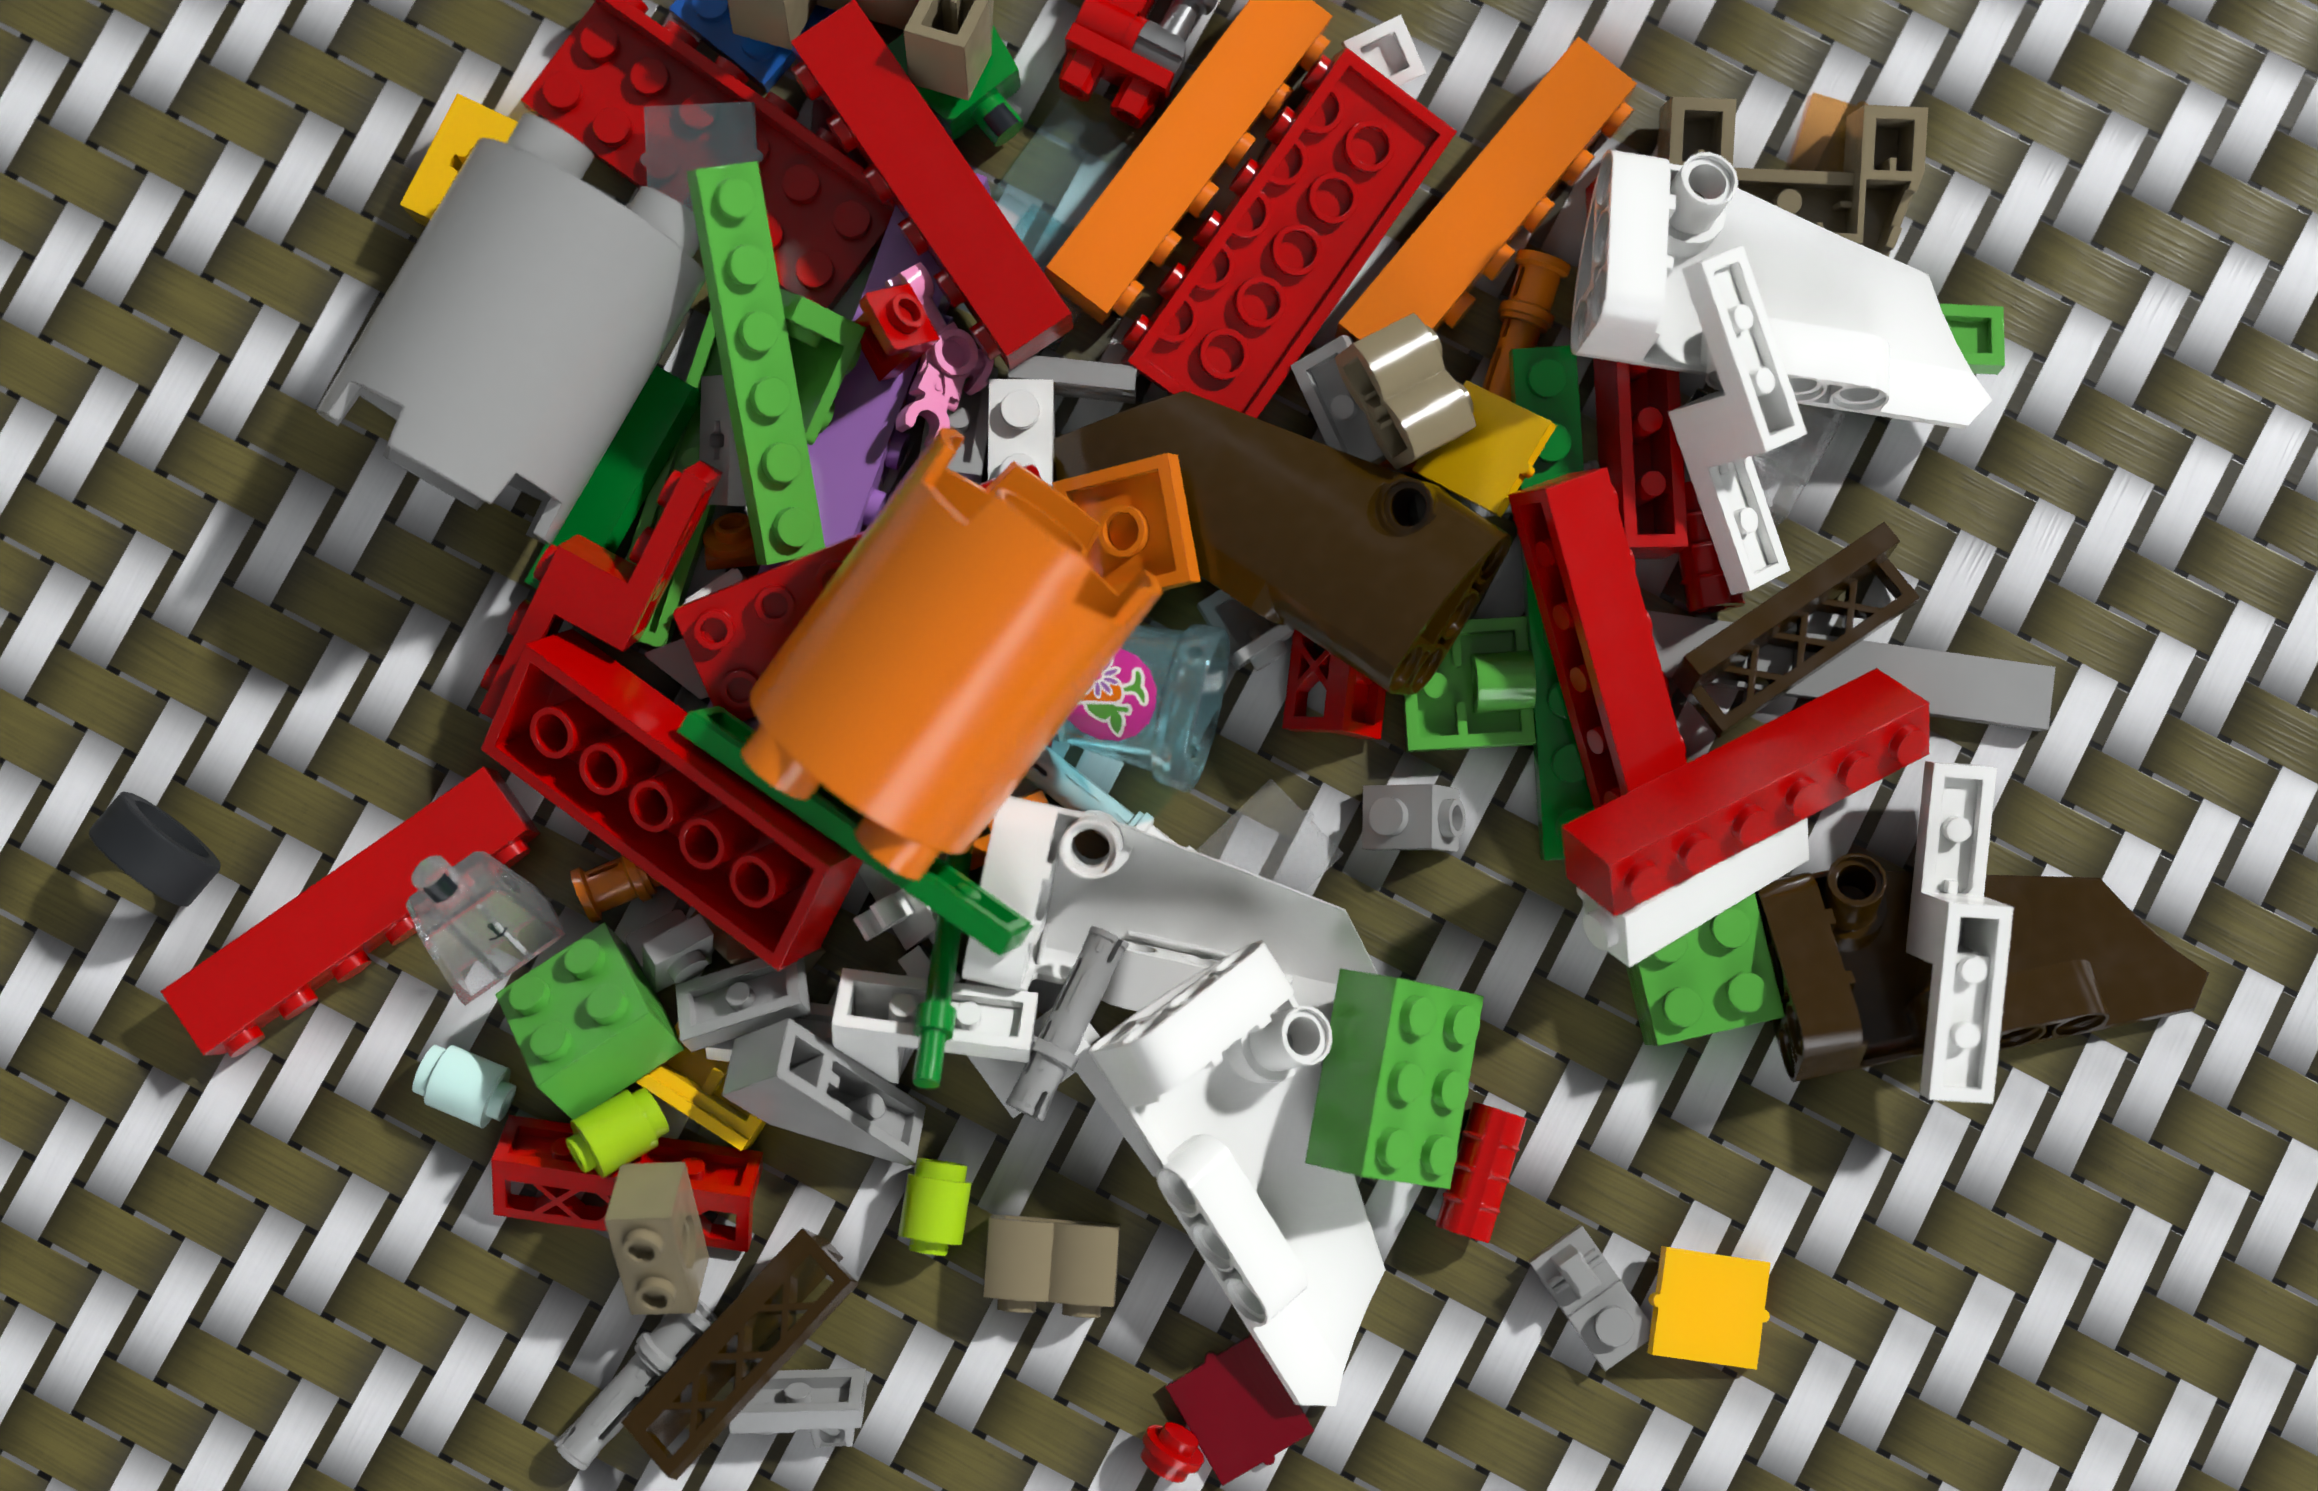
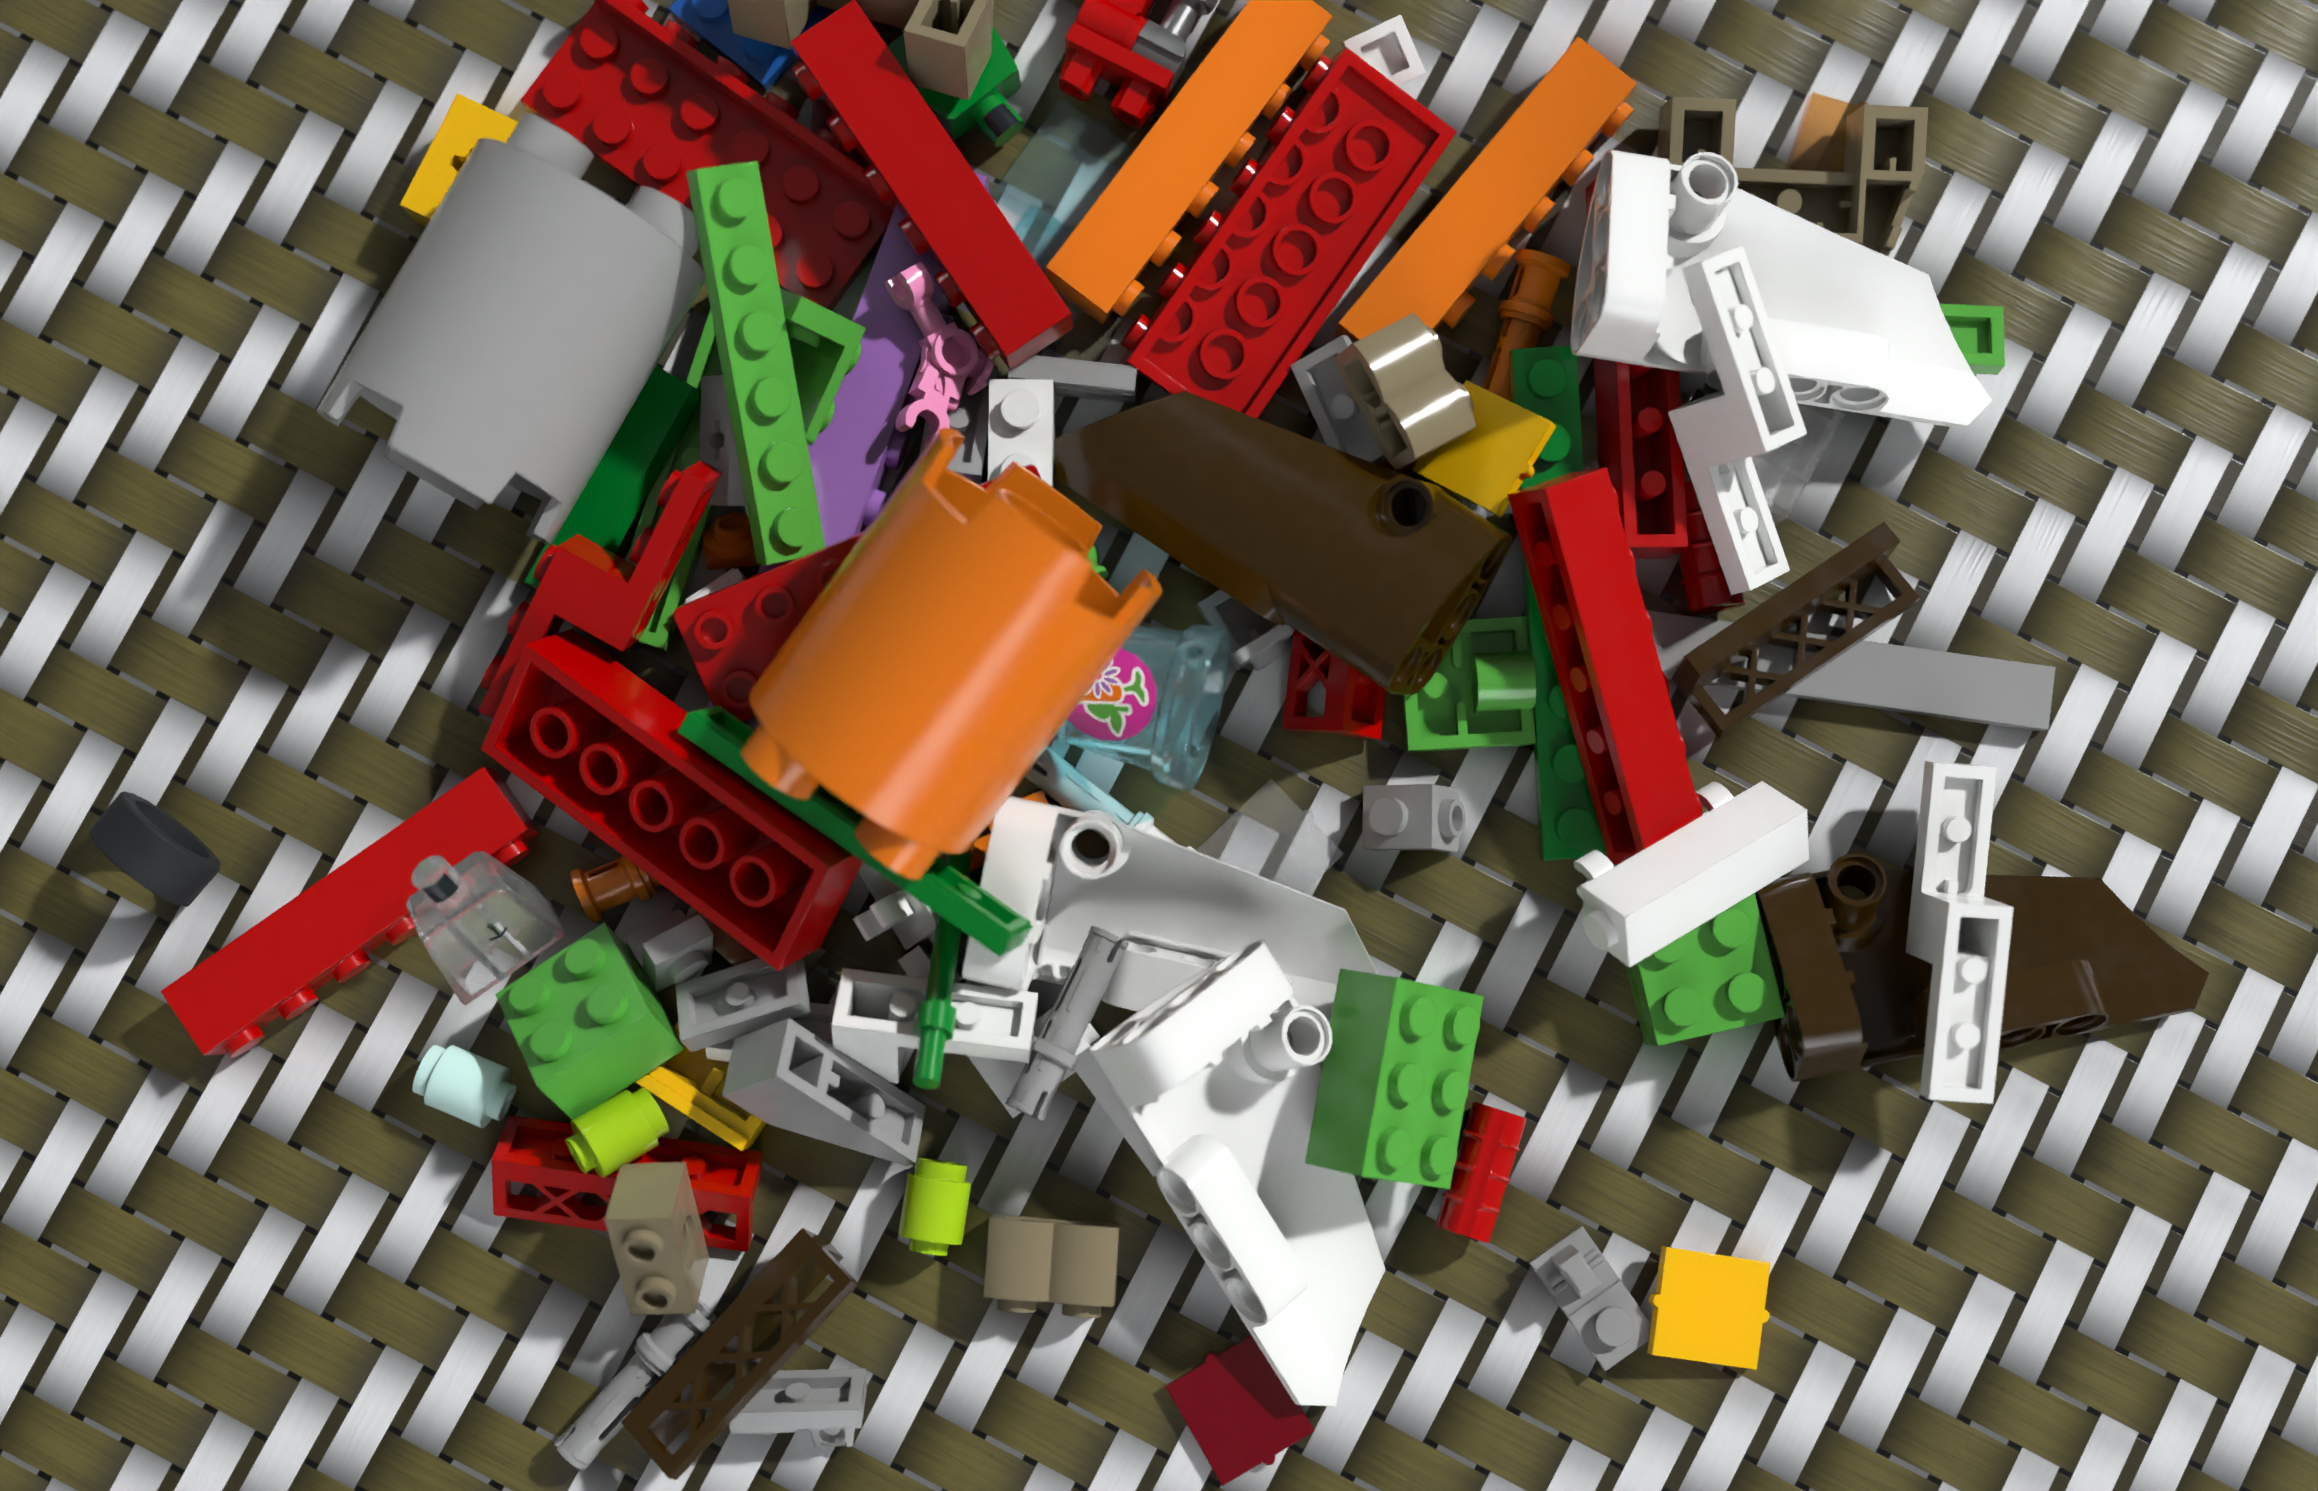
(678, 663): light grey slope -> none
(696, 138): clear light blue piece -> none
(895, 330): red bracket -> none
(1141, 520): orange plate -> none
(1171, 1451): red plate -> none
(1745, 791): red brick -> none

